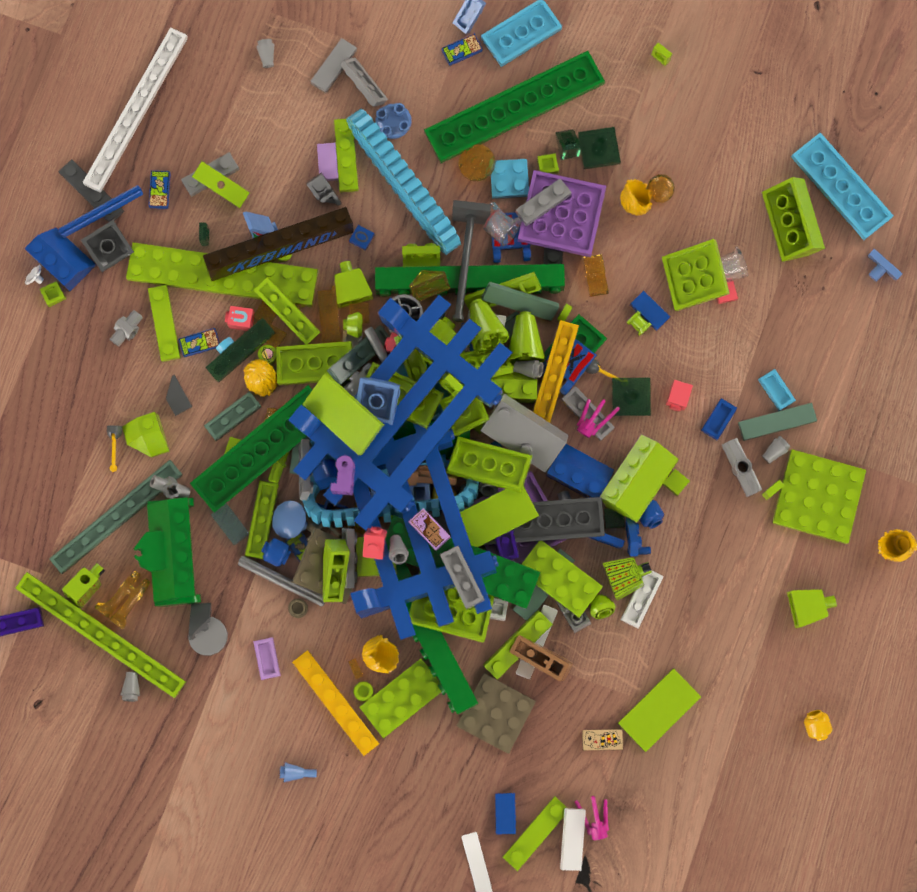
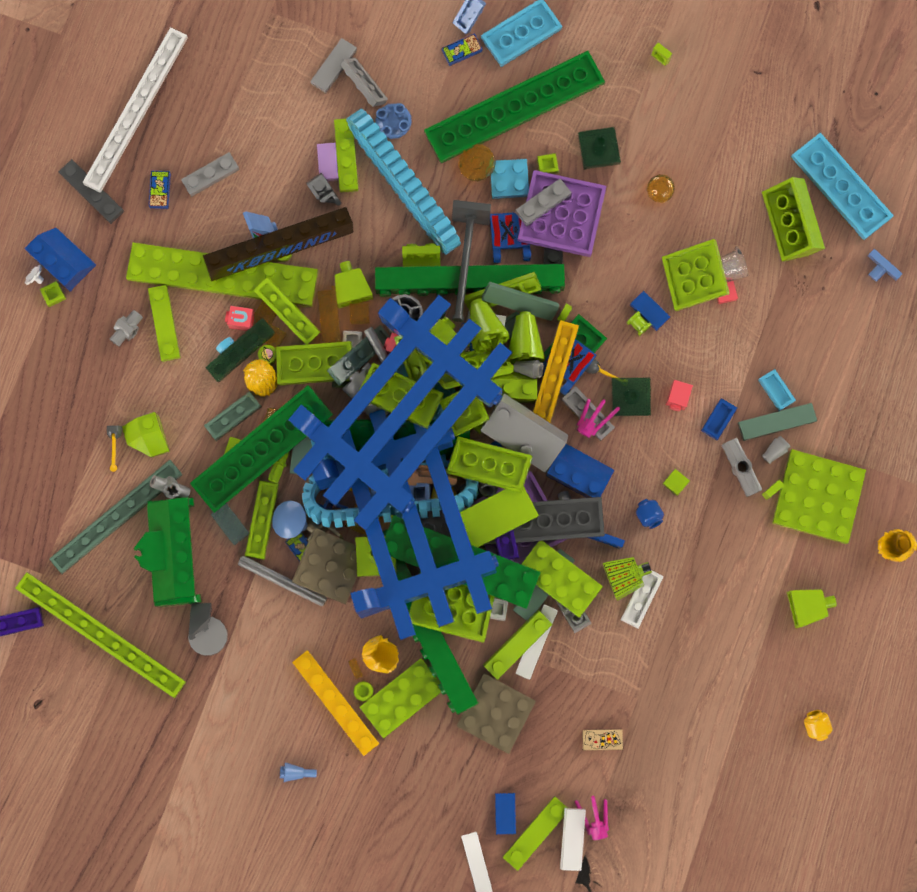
(78, 591): lime torso -> none
(100, 211): blue axle -> none
(107, 246): dark grey slope -> none
(126, 588): clear yellow piece -> none
(130, 689): light grey cone -> none
(176, 397): dark grey slope -> none
(199, 342): tile -> none
(204, 232): clear green tile -> none
(231, 190): lime tile -> none
(266, 52): light grey cone -> none
(267, 658): lavender tile -> none
(276, 552): blue head -> none
(298, 608): dark tan plate -> none
(305, 487): light grey plate -> none
(335, 569): lime slope -> none
(343, 414): lime tile -> none
(345, 476): medium lavender leg -> none
(351, 539): light grey plate -> none
(353, 324): lime cone -> none
(361, 237): blue tile -> none
(374, 543): coral bracket -> none
(379, 398): medium blue slope -> none
(398, 552): light grey cone -> none
(429, 284): clear yellow slope -> none
(429, 529): tile -> none
(451, 384): lime tile -> none
(462, 577): light grey plate -> none
(501, 226): clear hat -> none
(541, 658): medium nougat slope -> none
(568, 144): clear green slope -> none
(595, 275): clear yellow slope -> none
(602, 607): lime cone -> none
(613, 519): clear green tile -> none
(634, 541): blue plate -> none
(635, 197): yellow hair -> none
(638, 478): lime slope -> none
(659, 710): lime tile -> none

